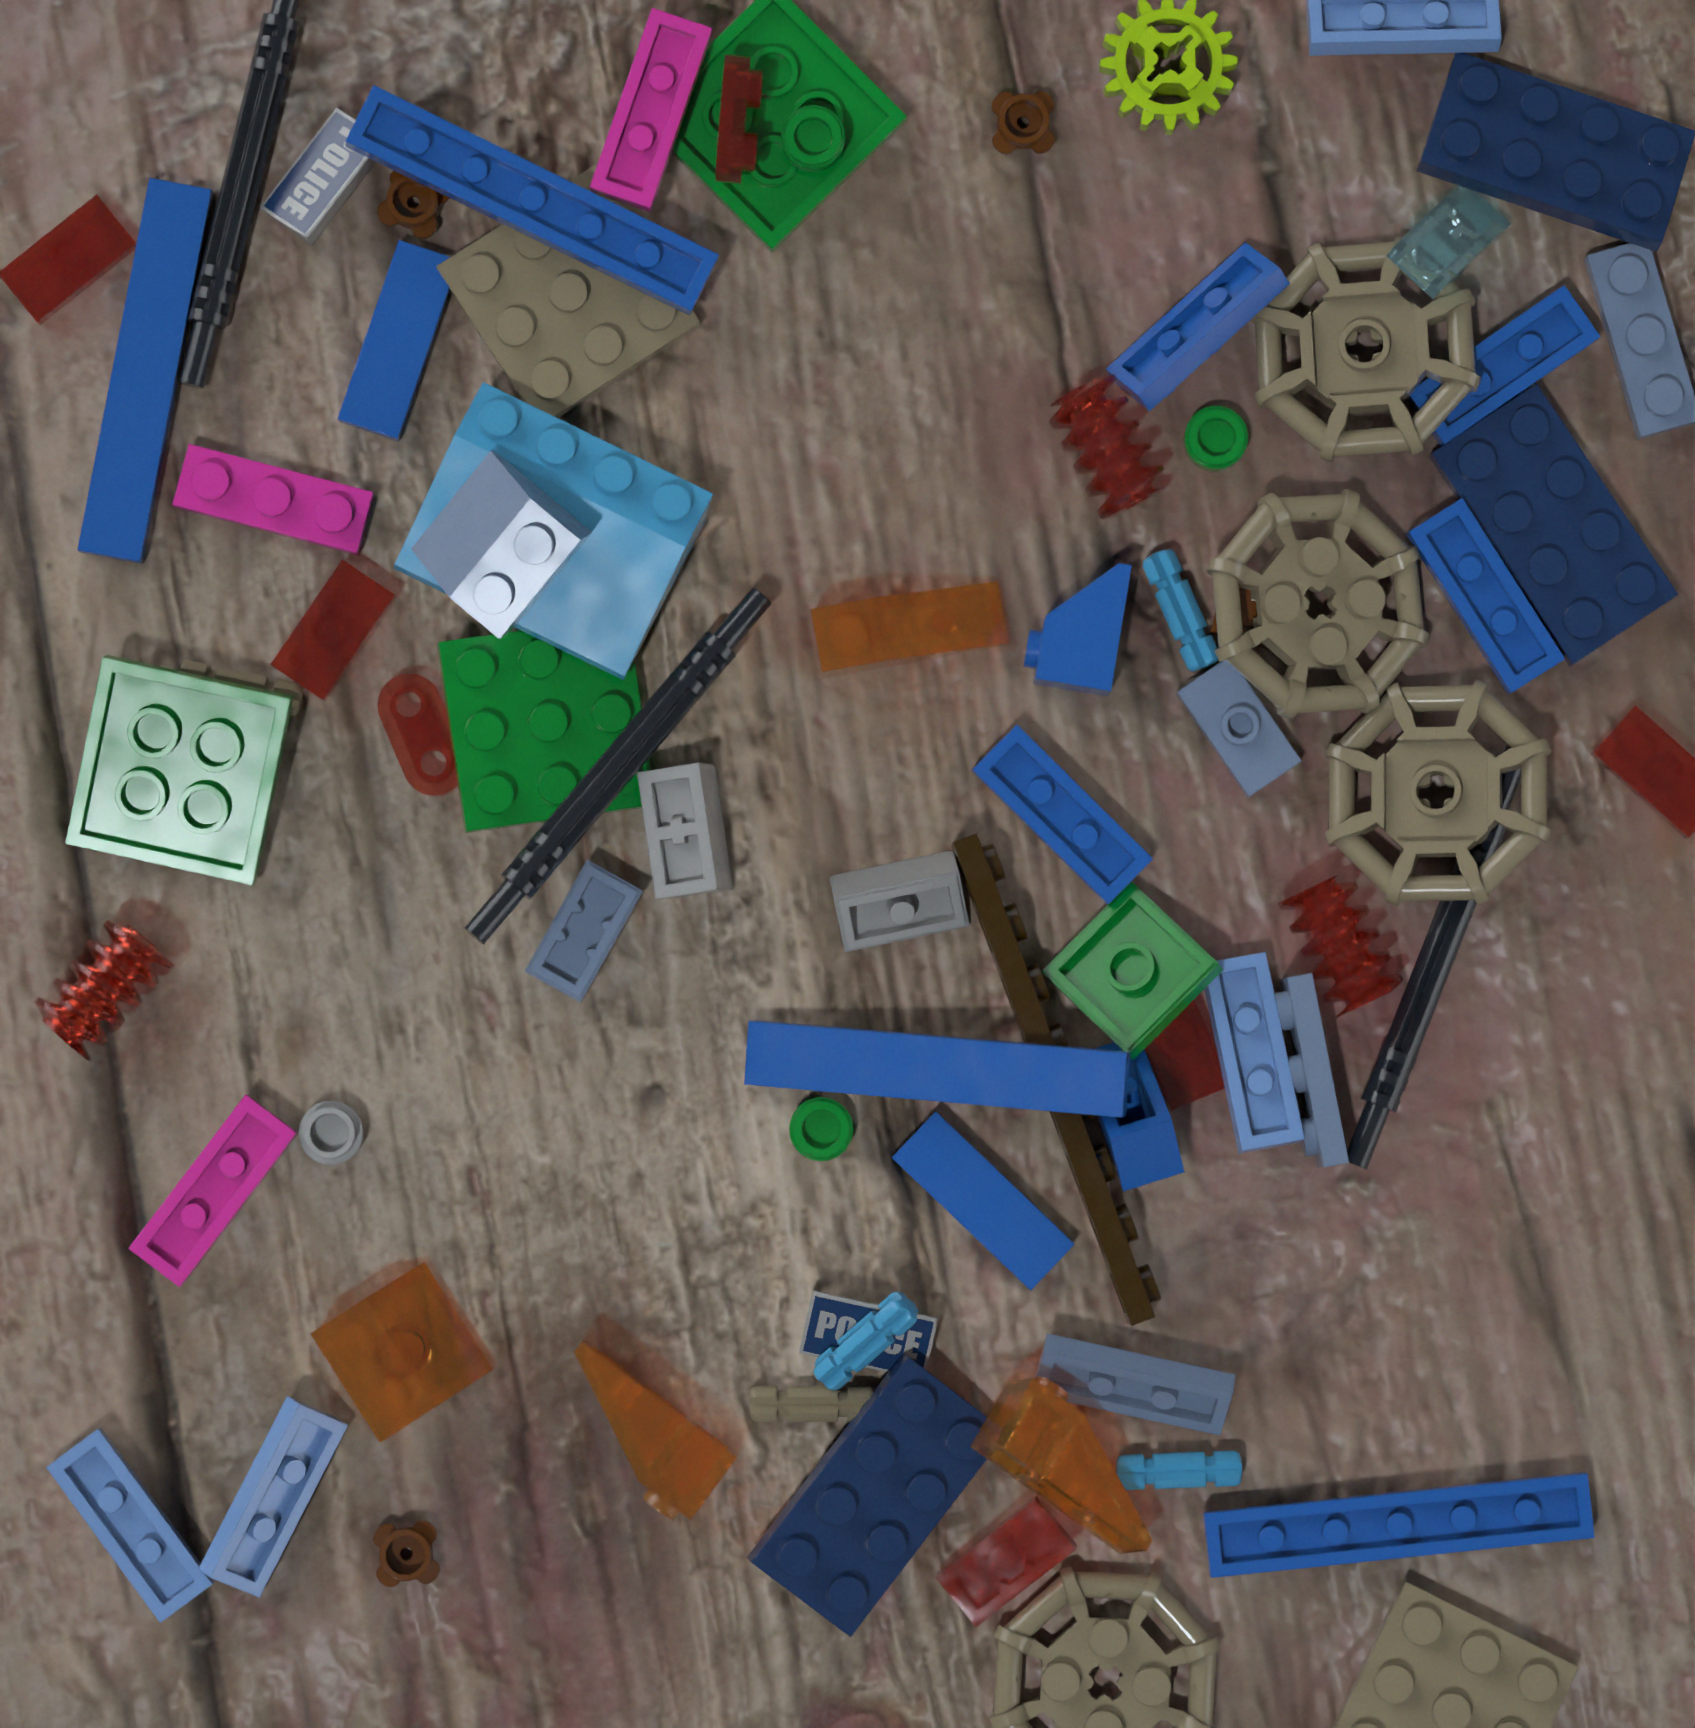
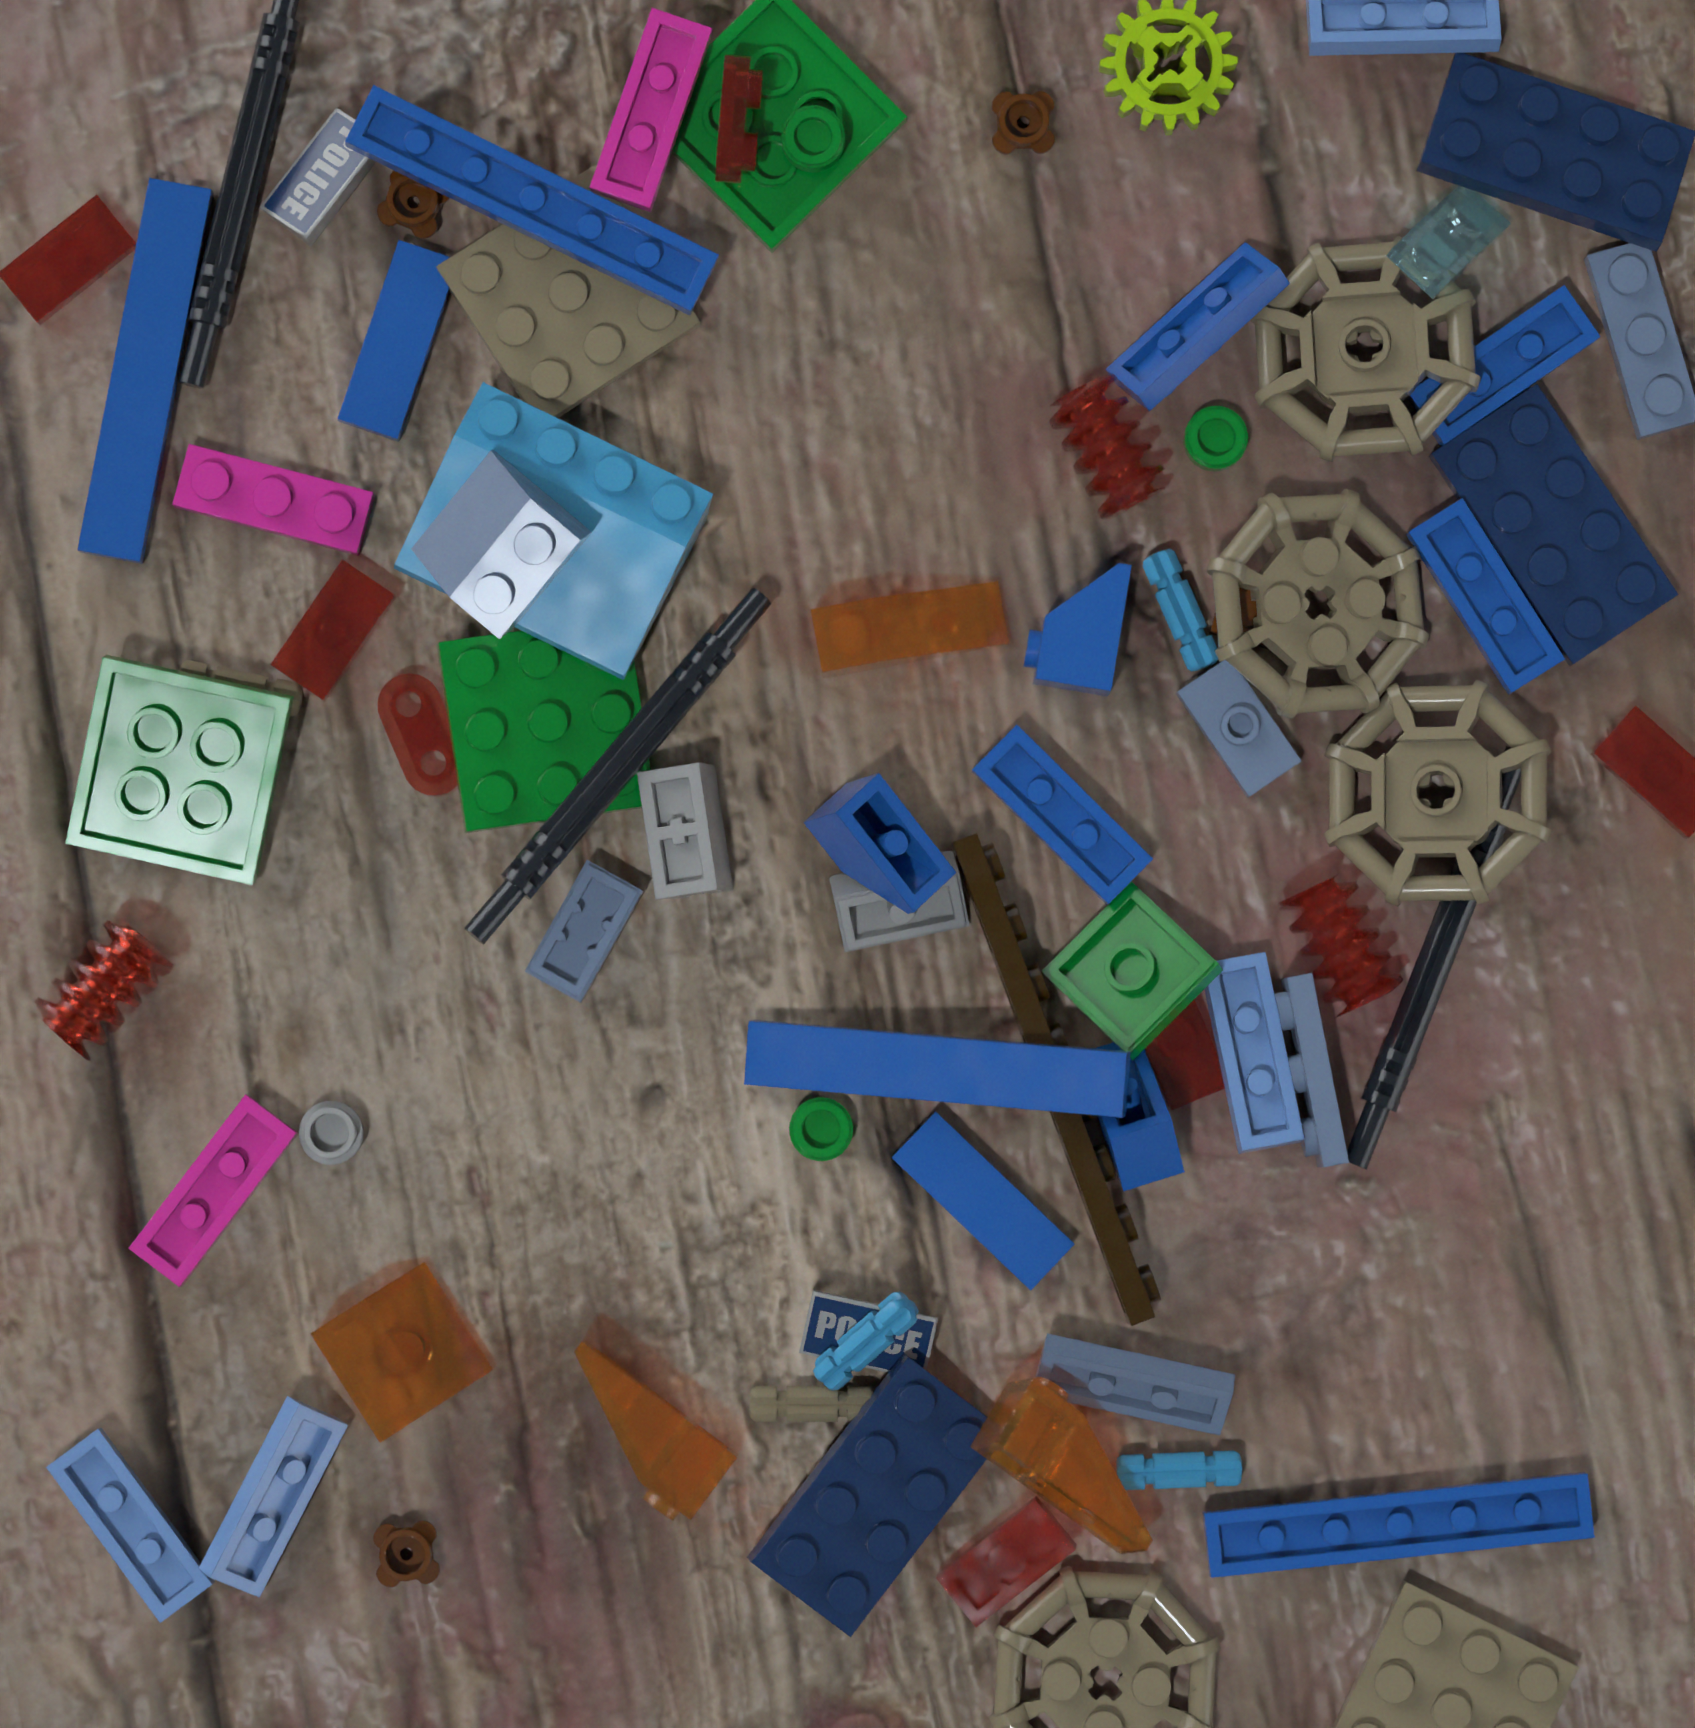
(880, 843): none -> blue slope

